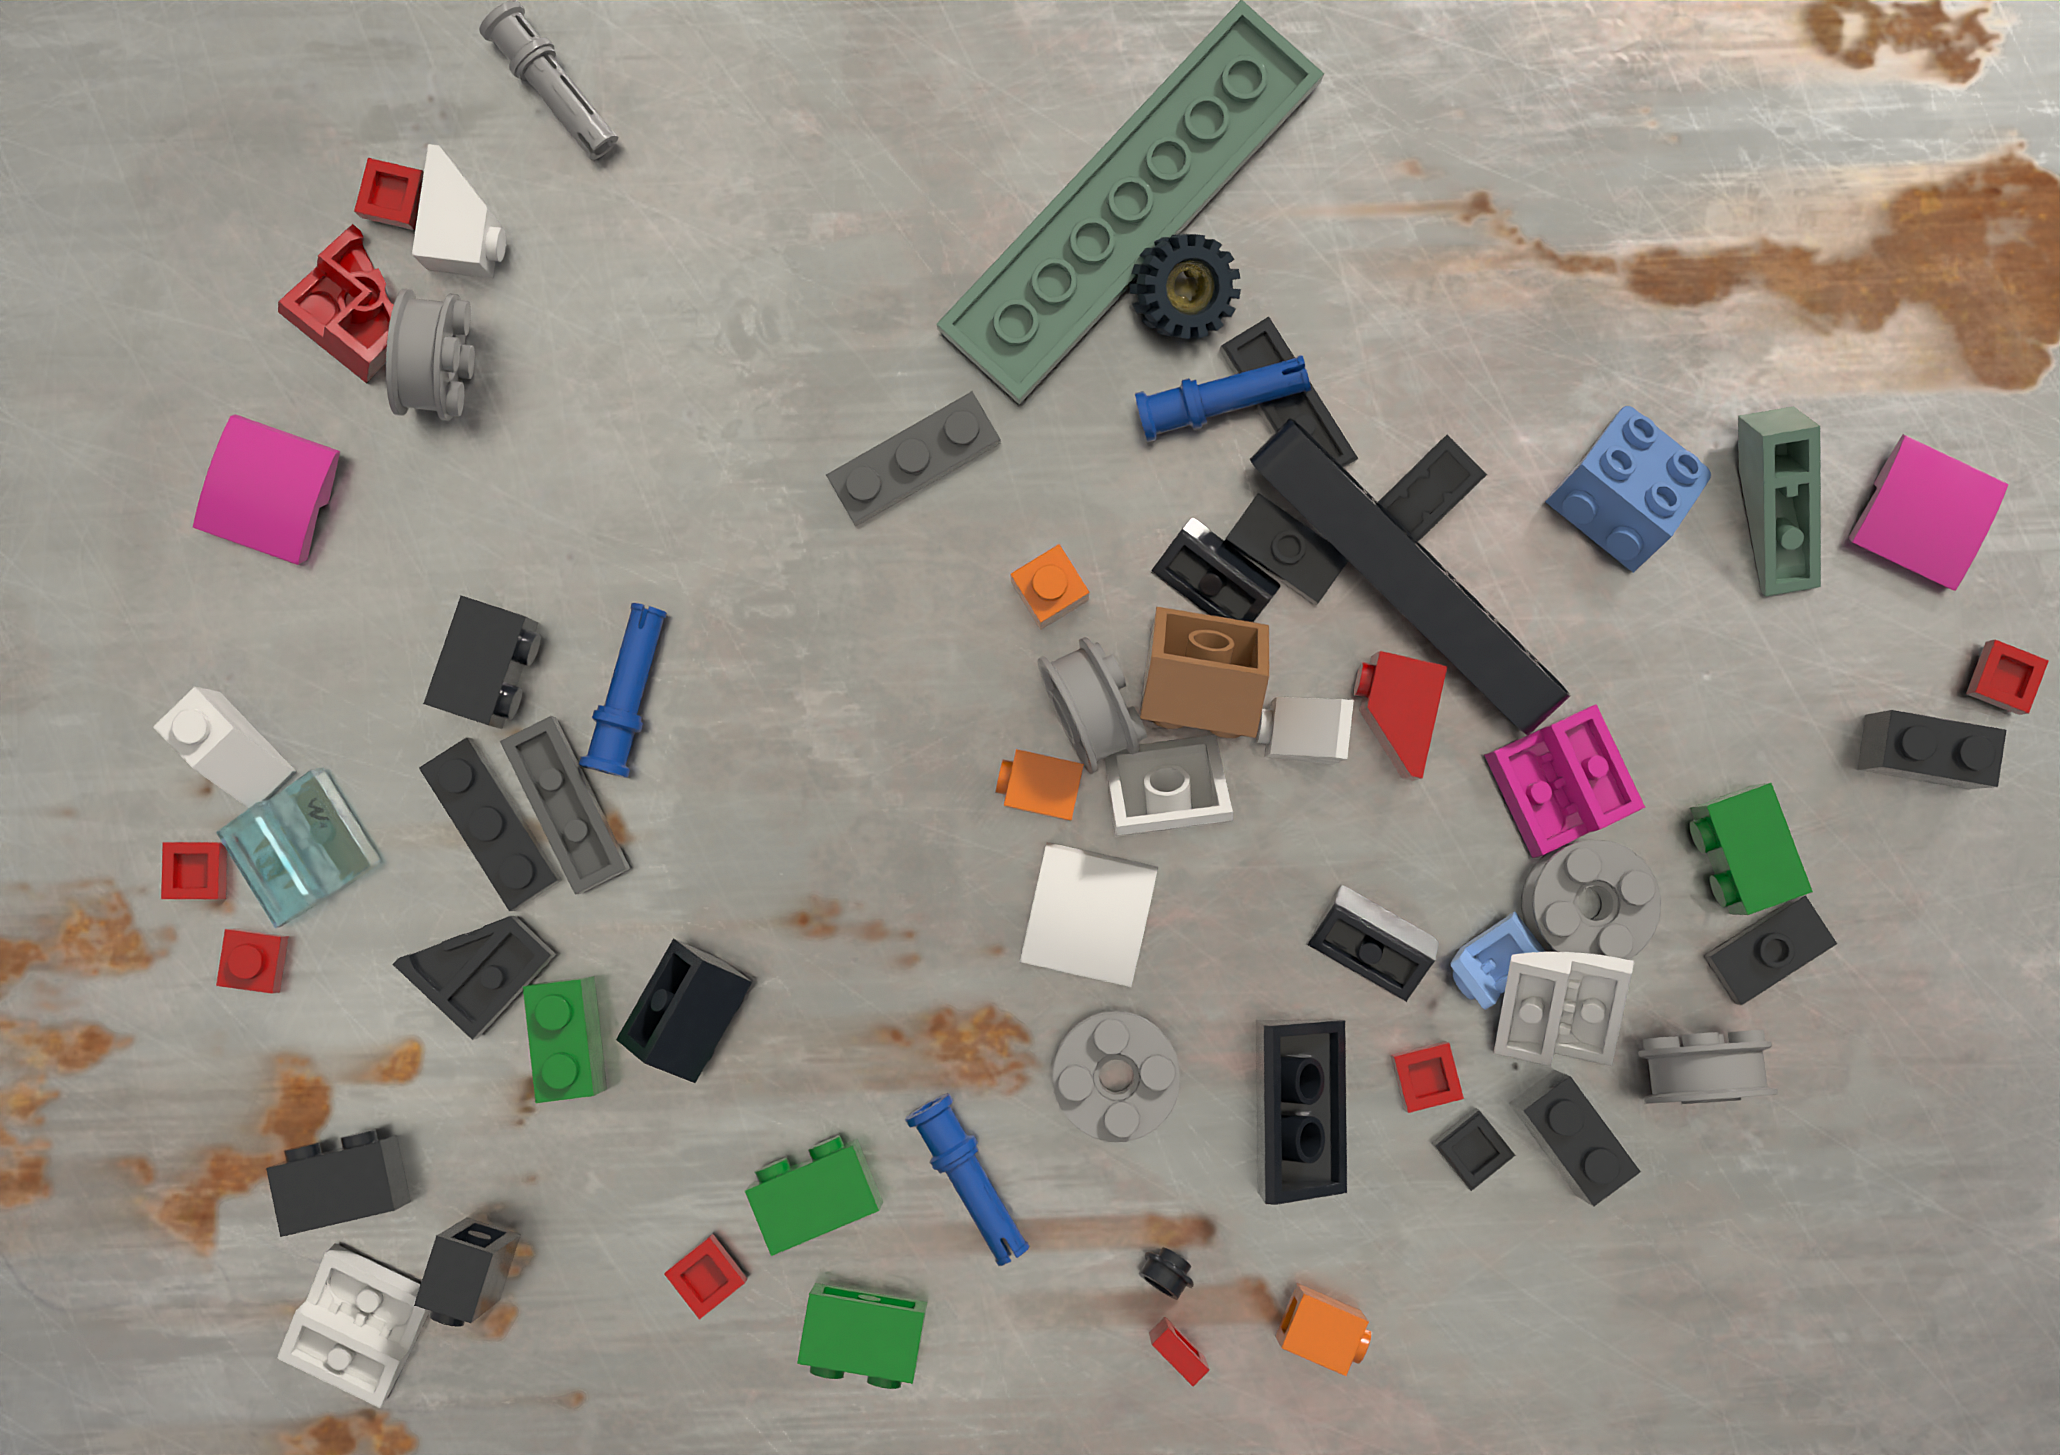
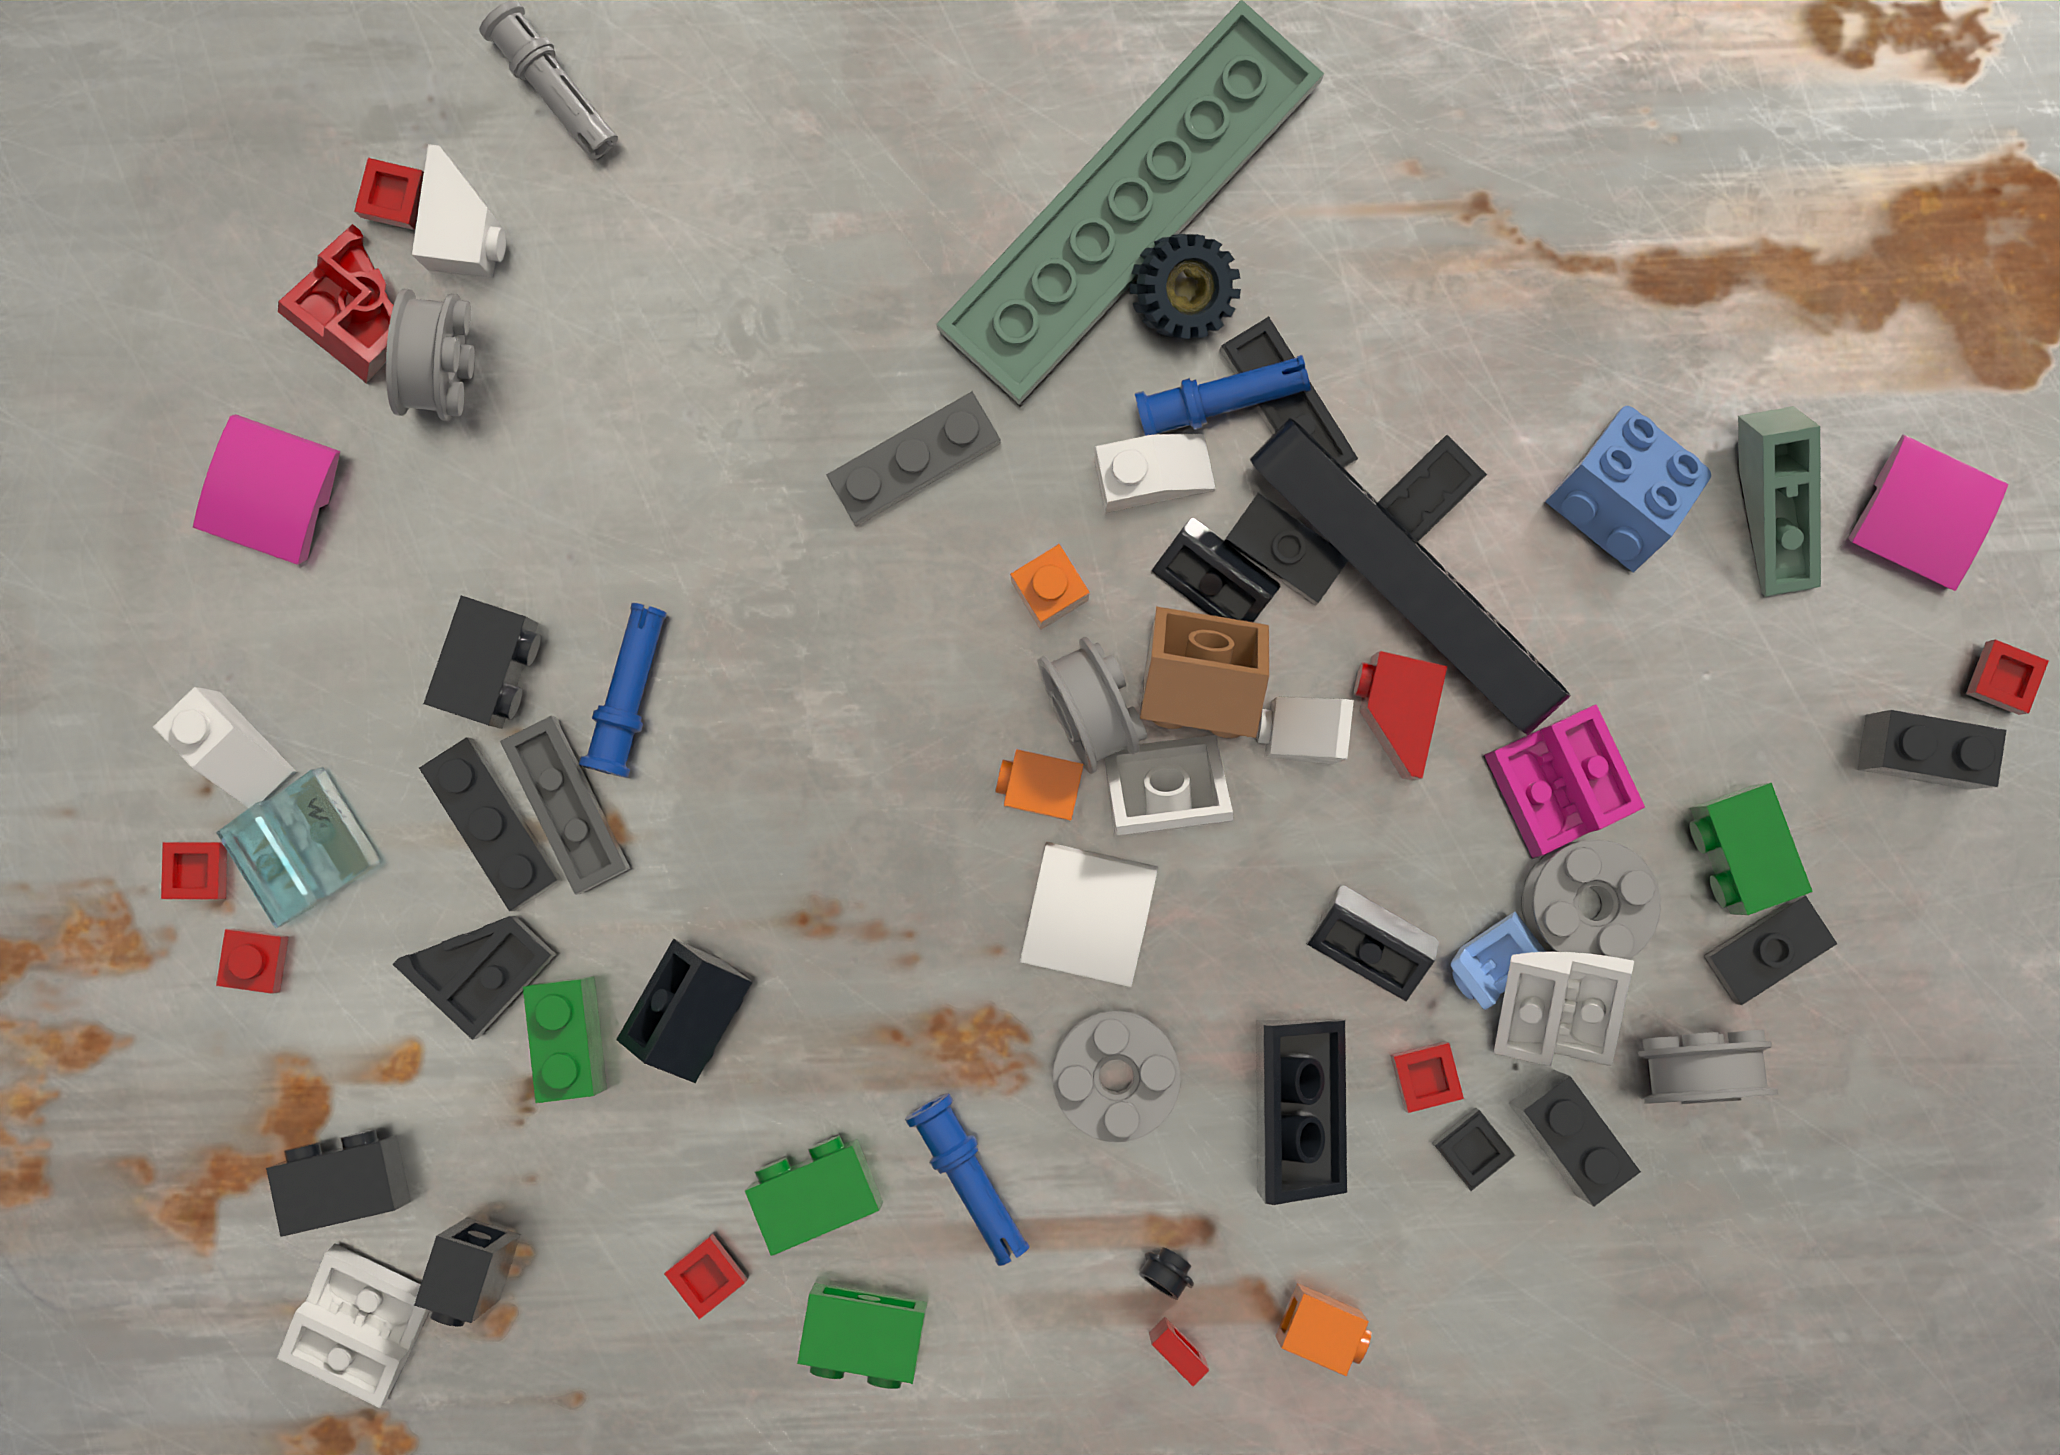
(1152, 469): none -> white slope

